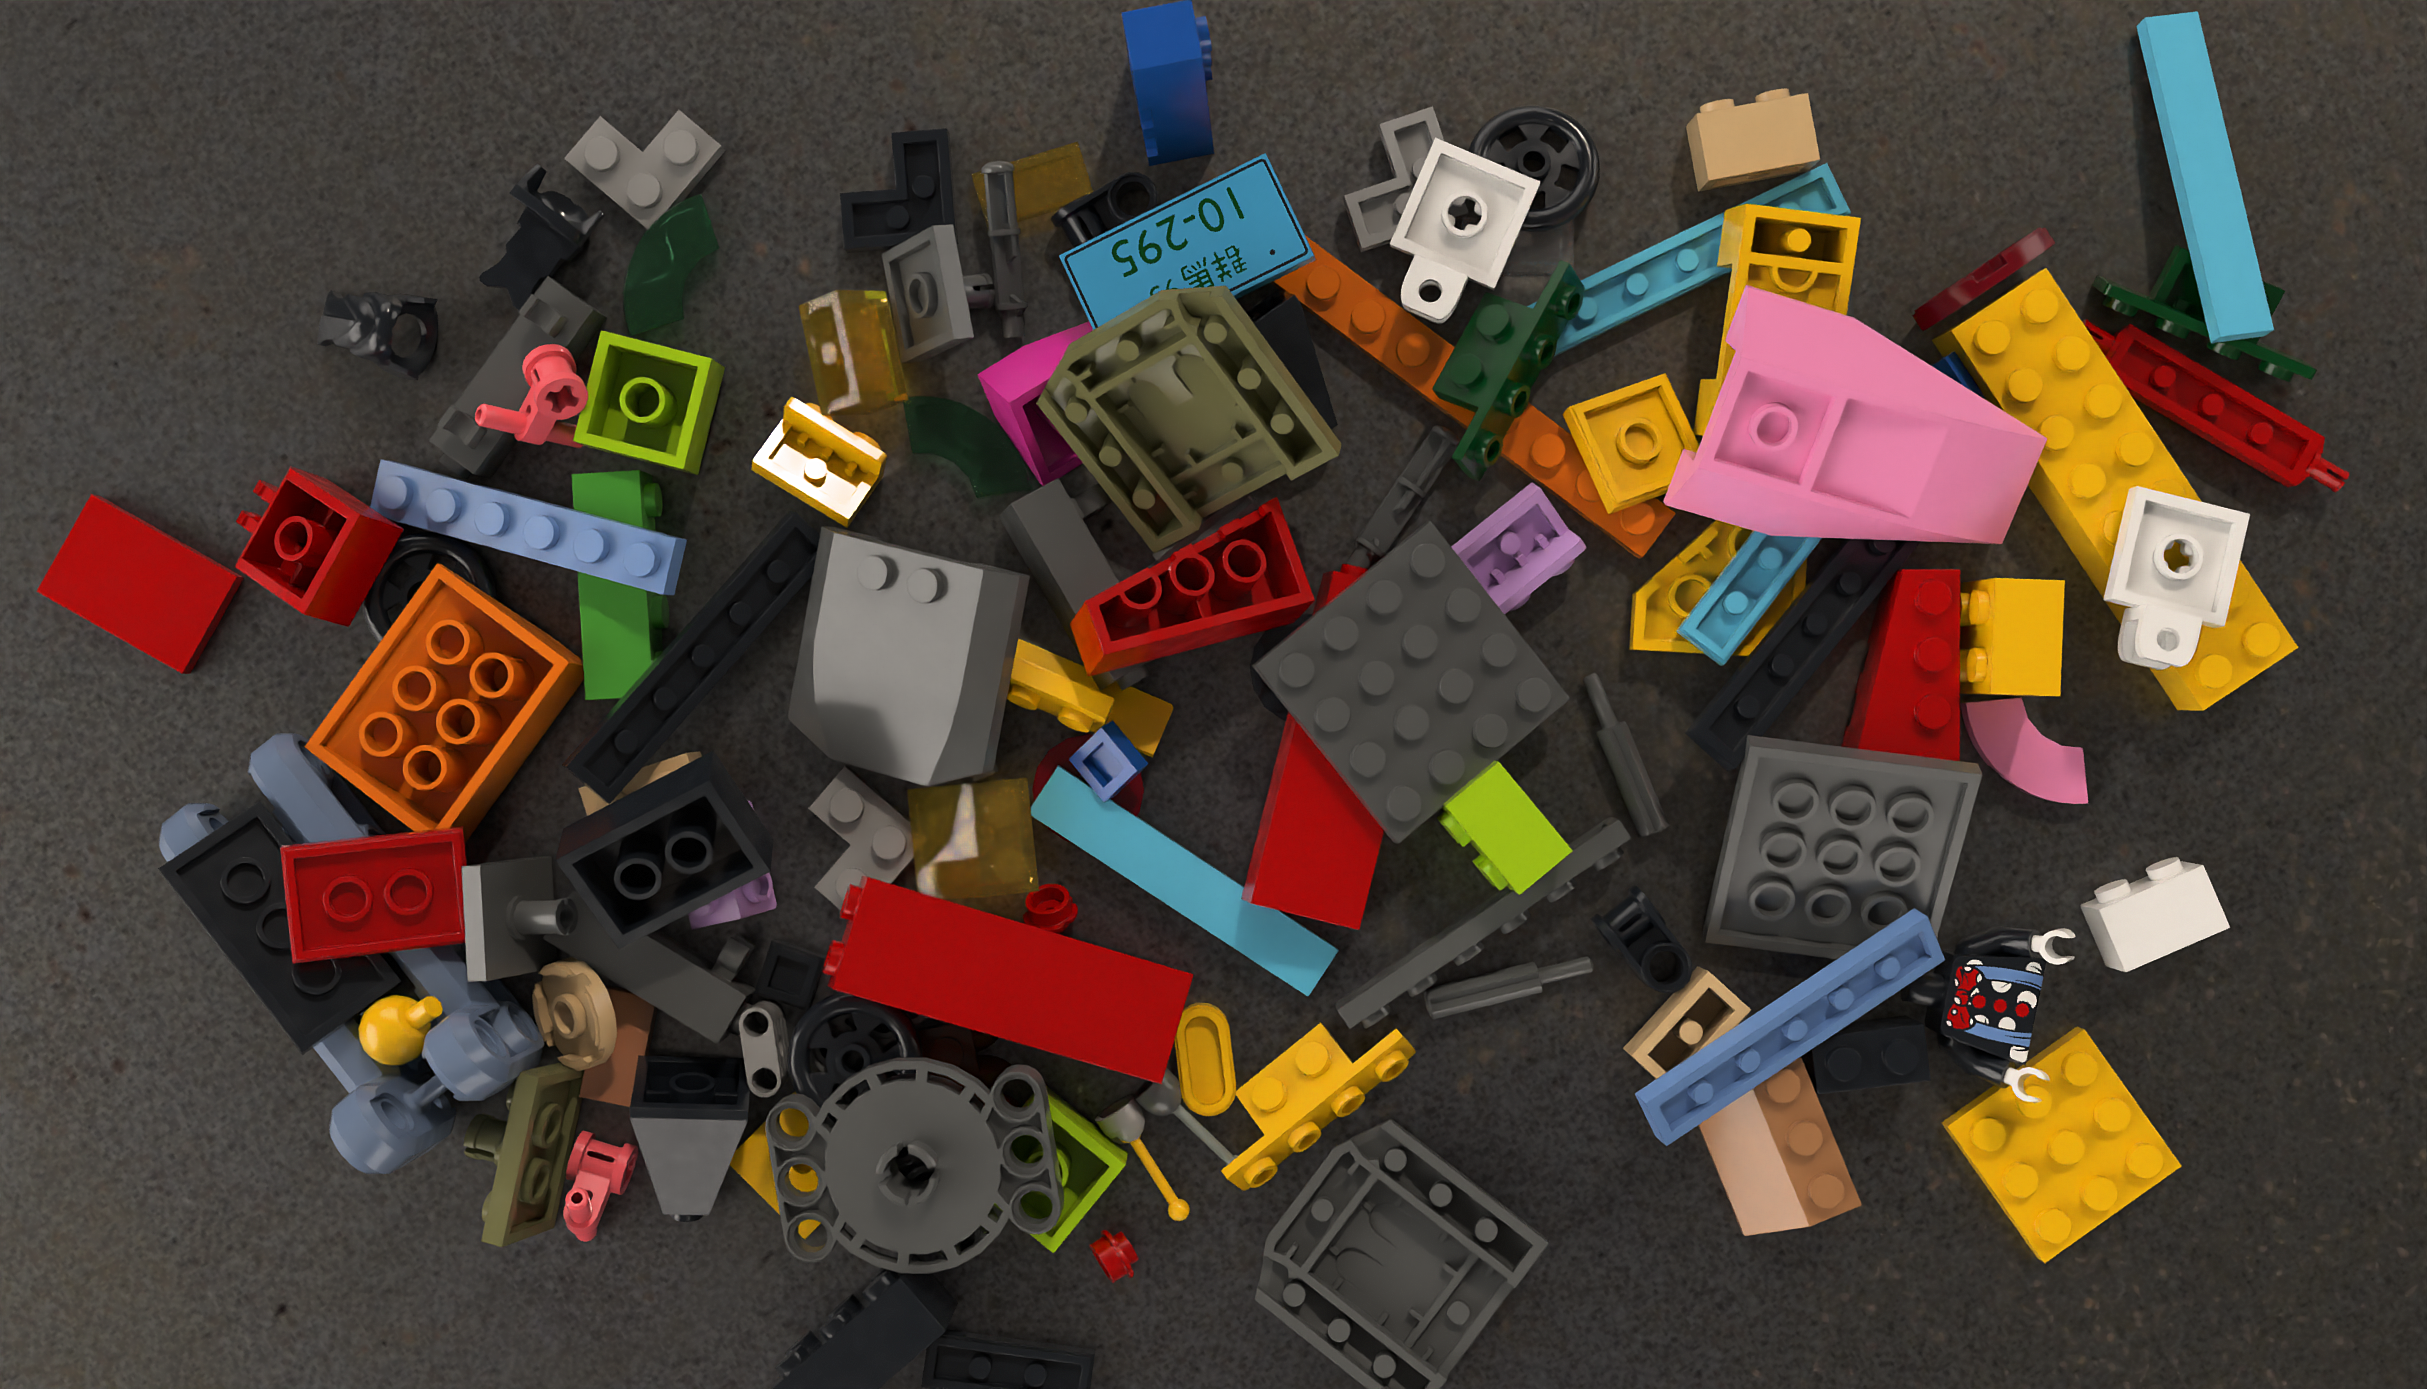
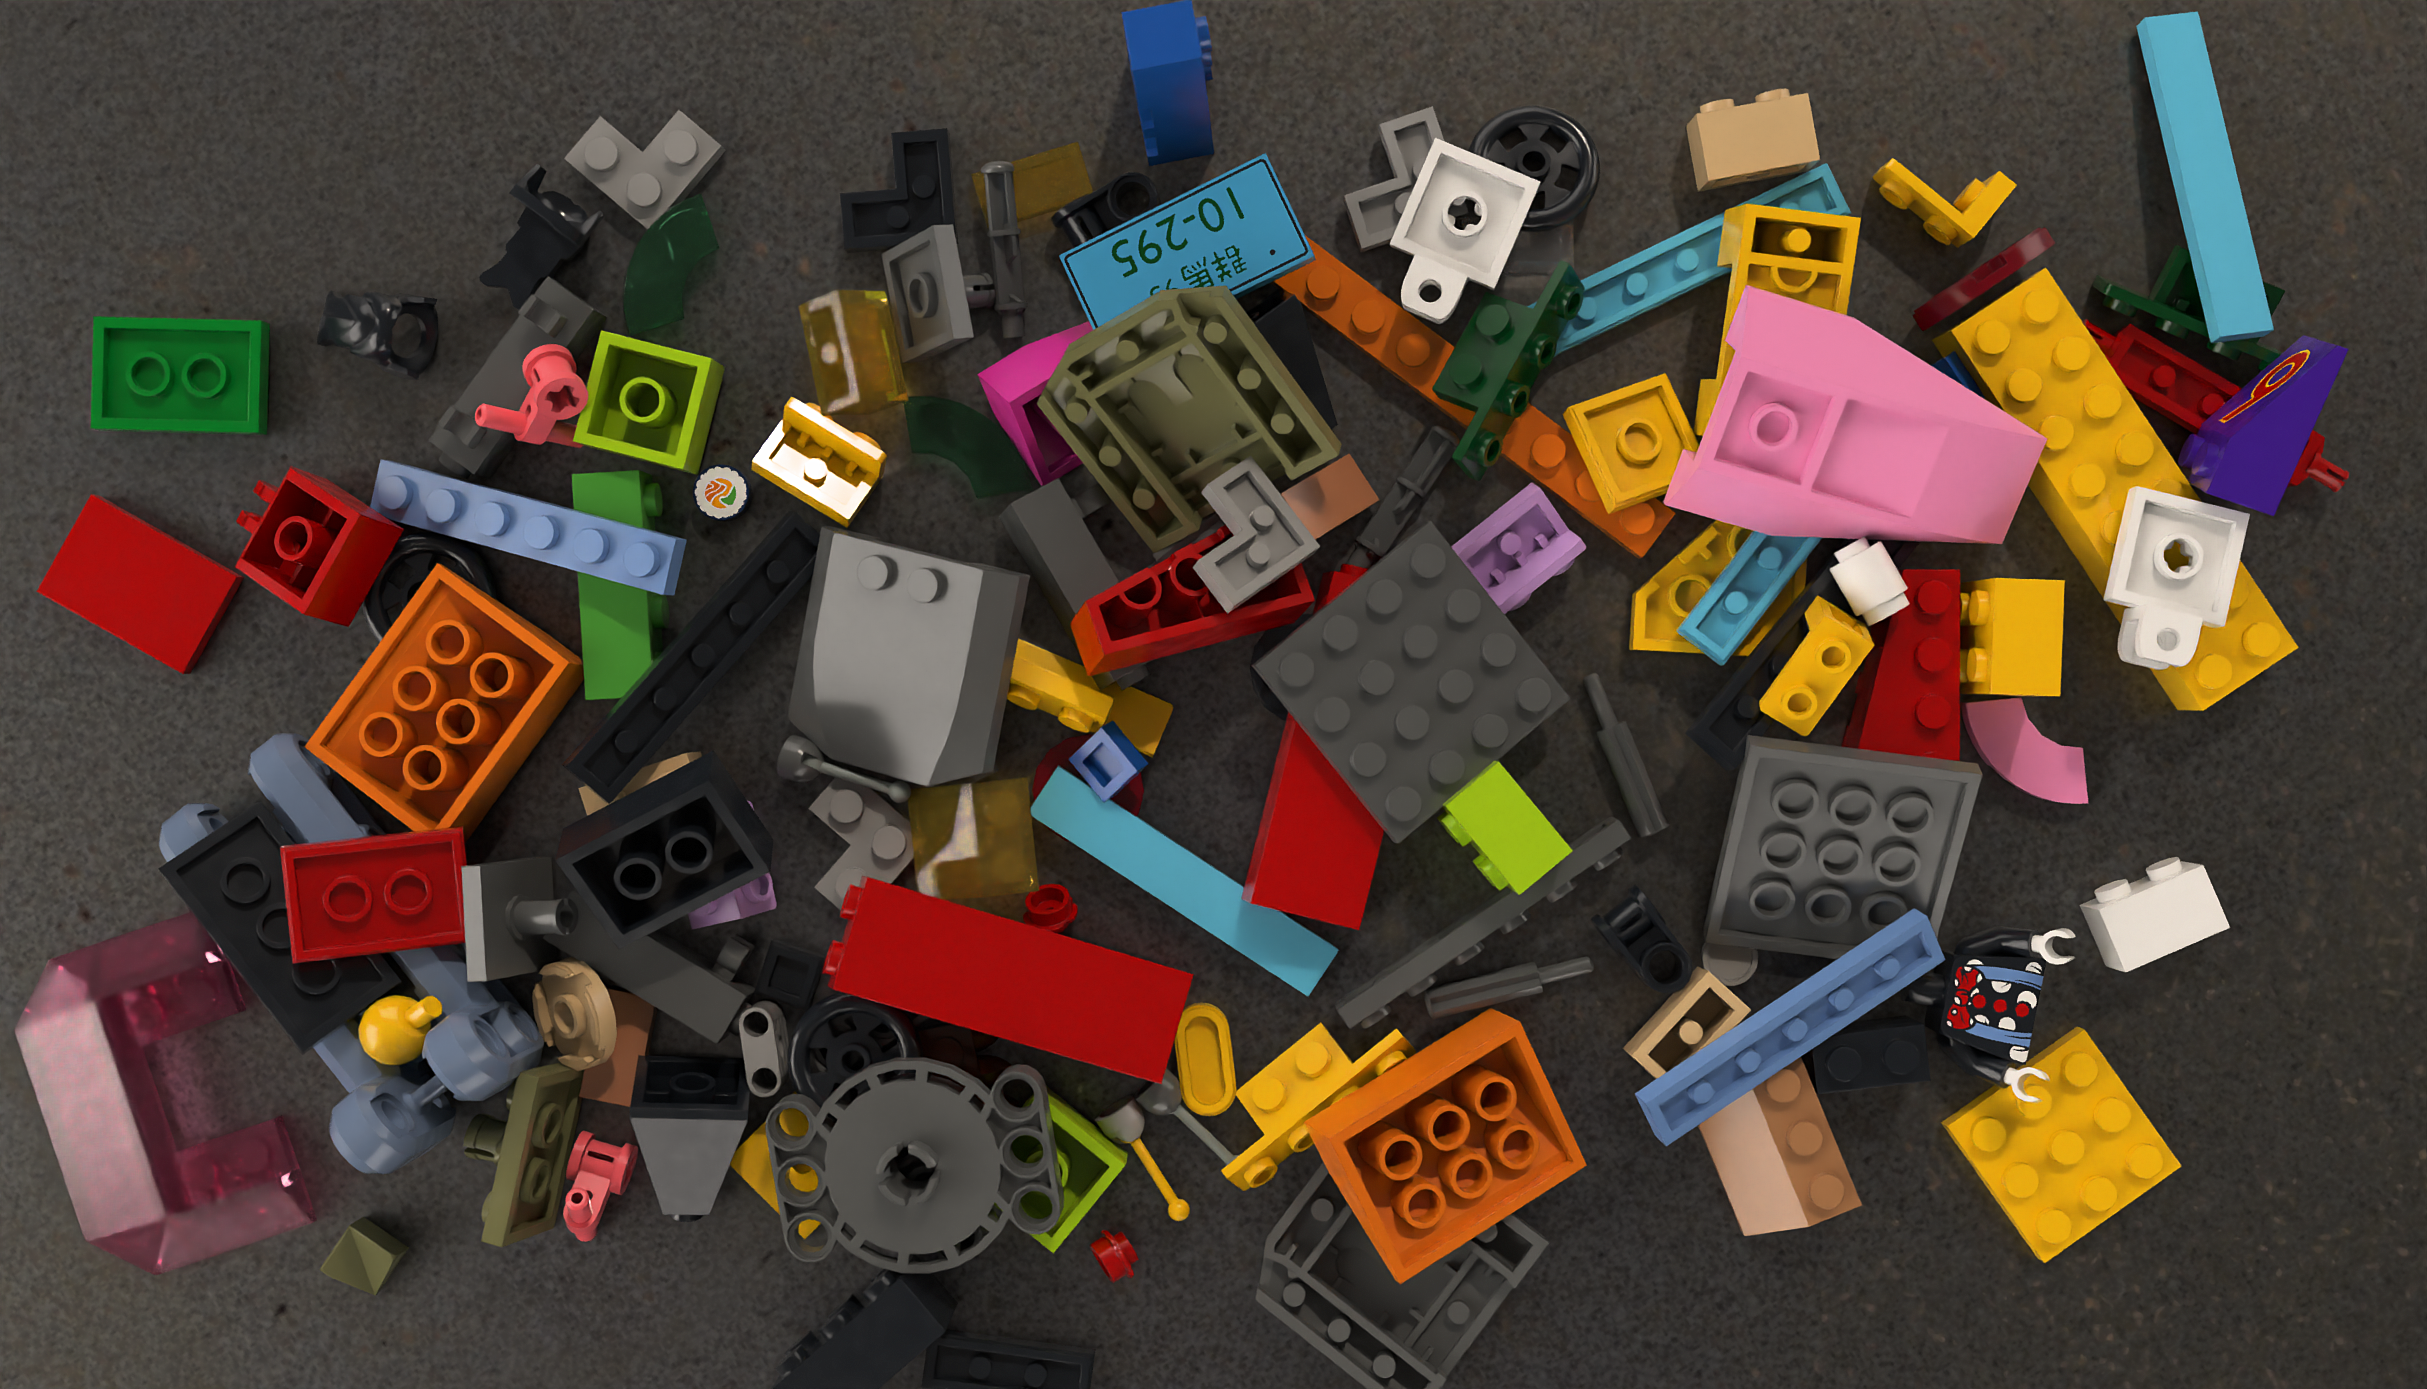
(106, 1117): none -> clear pink slope
(180, 375): none -> green plate
(364, 1257): none -> olive slope
(722, 493): none -> tile
(804, 761): none -> hinge
(1265, 539): none -> light grey plate
(1331, 496): none -> nougat tile
(1447, 1142): none -> orange slope
(1729, 963): none -> light grey piece
(1817, 667): none -> yellow bracket
(1869, 580): none -> white brick
(1941, 219): none -> yellow bracket
(2260, 433): none -> dark purple slope

